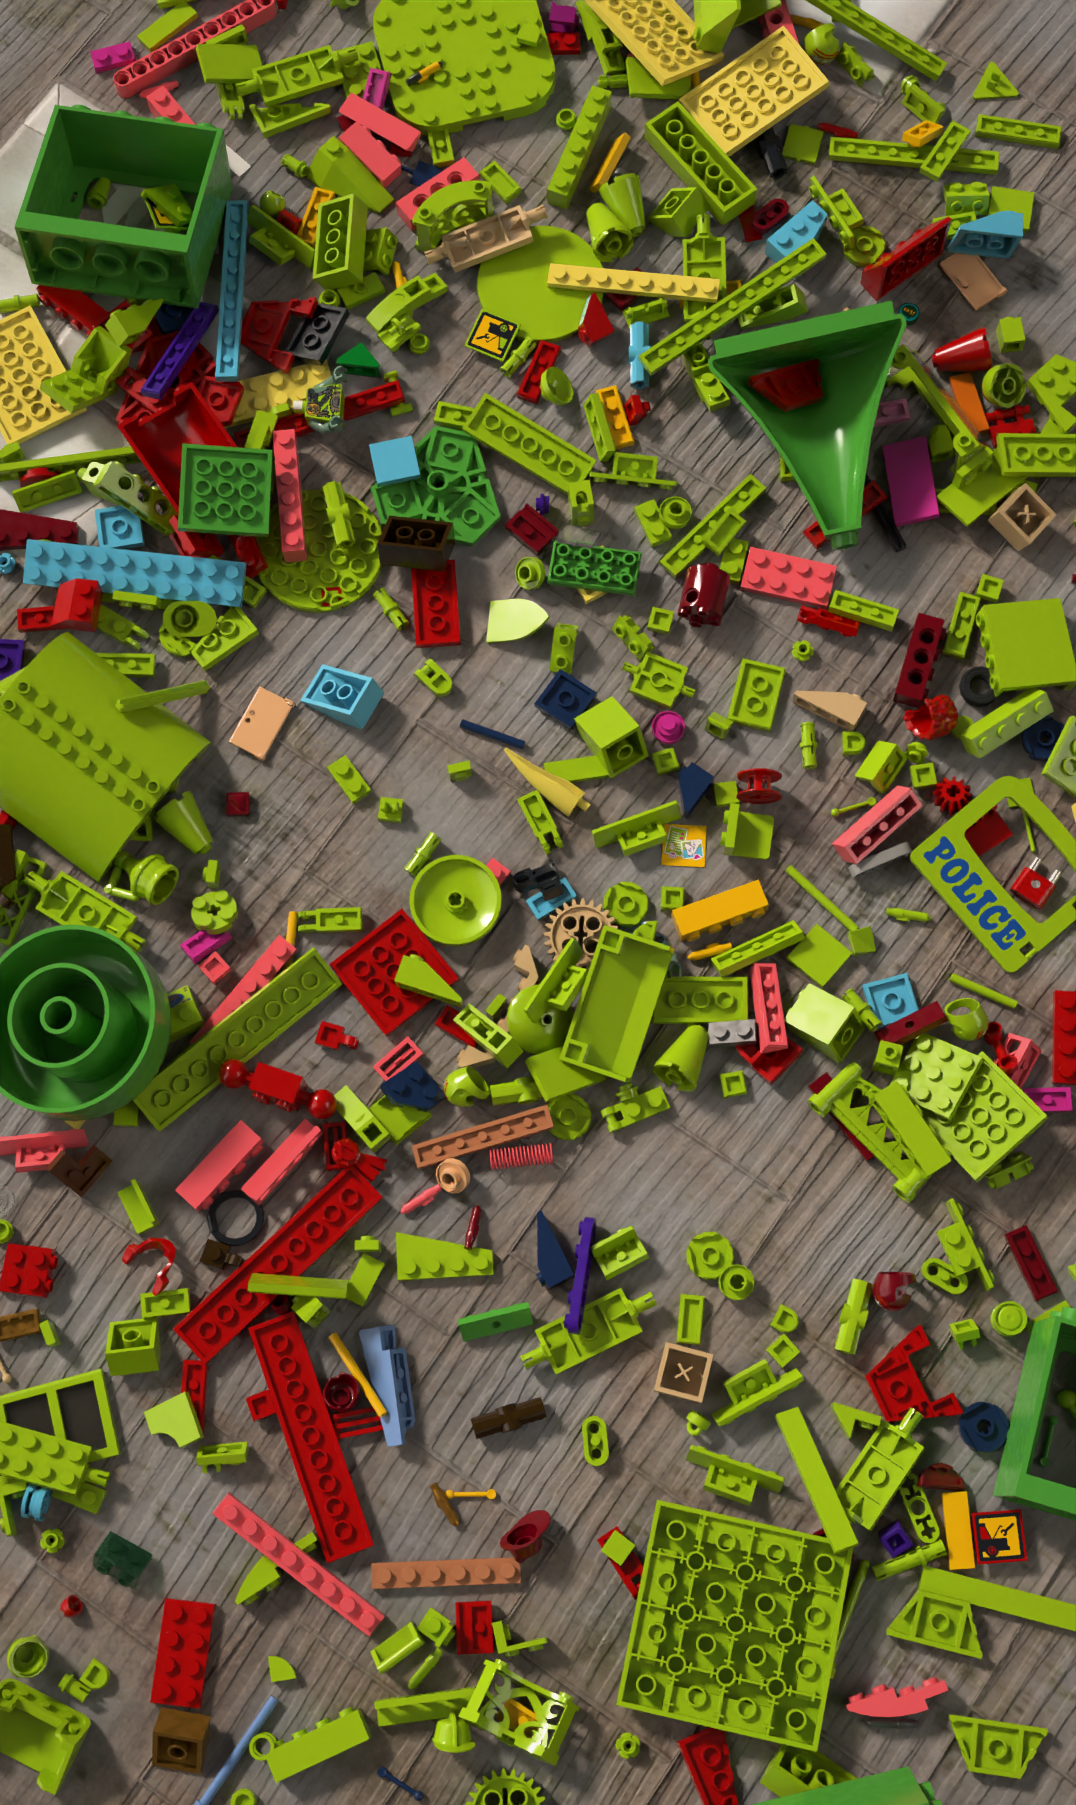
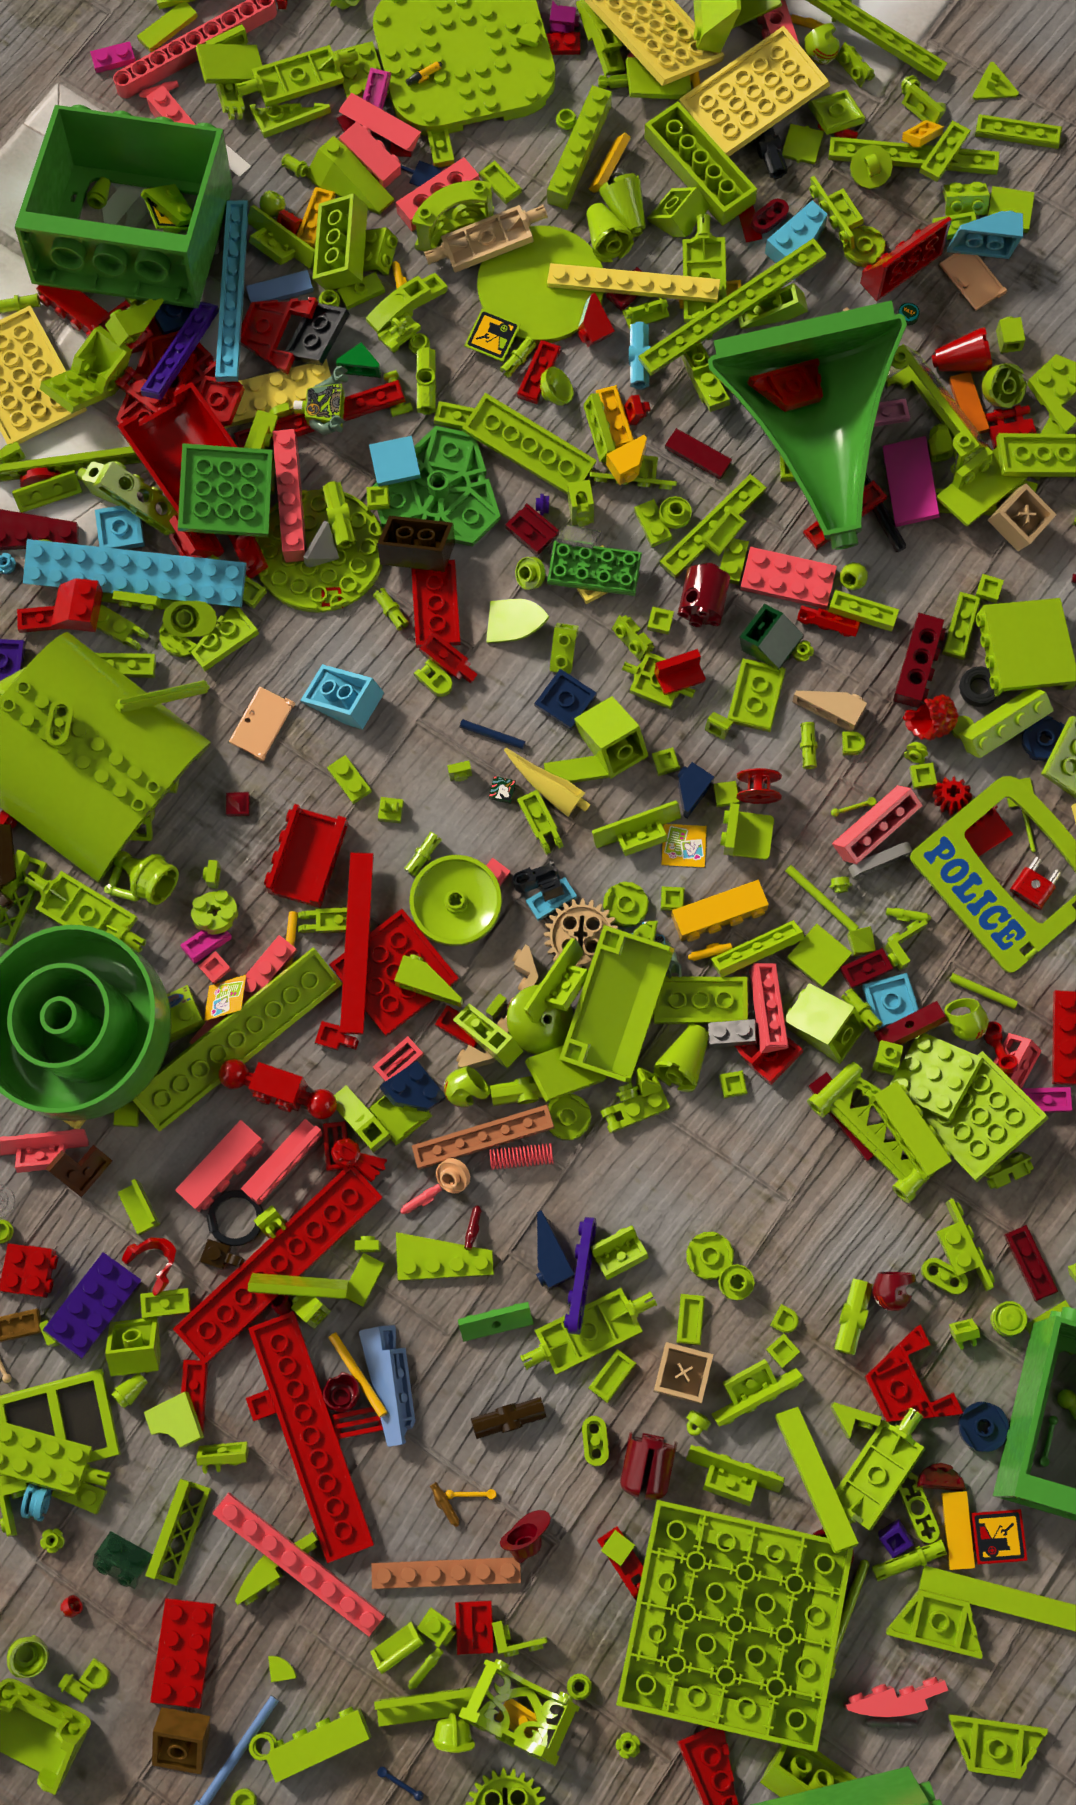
(59, 724): none -> lime plate
(92, 1305): none -> dark purple plate
(129, 1390): none -> lime cone
(169, 1528): none -> lime fence
(186, 823): lime cone -> none
(225, 998): none -> sticker
(270, 1222): none -> lime tile
(281, 287): none -> medium blue tile
(306, 856): none -> red panel
(321, 548): none -> light grey slope
(356, 943): none -> red tile
(378, 497): none -> lime tile
(426, 391): none -> lime piece
(447, 657): none -> red hinge
(502, 789): none -> tile
(587, 1686): none -> lime plate
(612, 1375): none -> lime tile
(627, 460): none -> yellow slope
(635, 1464): none -> dark red cylinder
(647, 1082): none -> lime slope
(668, 727): dark pink plate -> none
(679, 672): none -> red panel
(698, 453): none -> dark red tile
(770, 637): none -> dark green slope
(836, 112): none -> lime tile
(840, 884): none -> lime plate
(853, 576): none -> lime piece
(866, 968): none -> dark red plate
(871, 166): none -> lime tile
(882, 765): lime panel -> none
(895, 952): none -> lime bracket

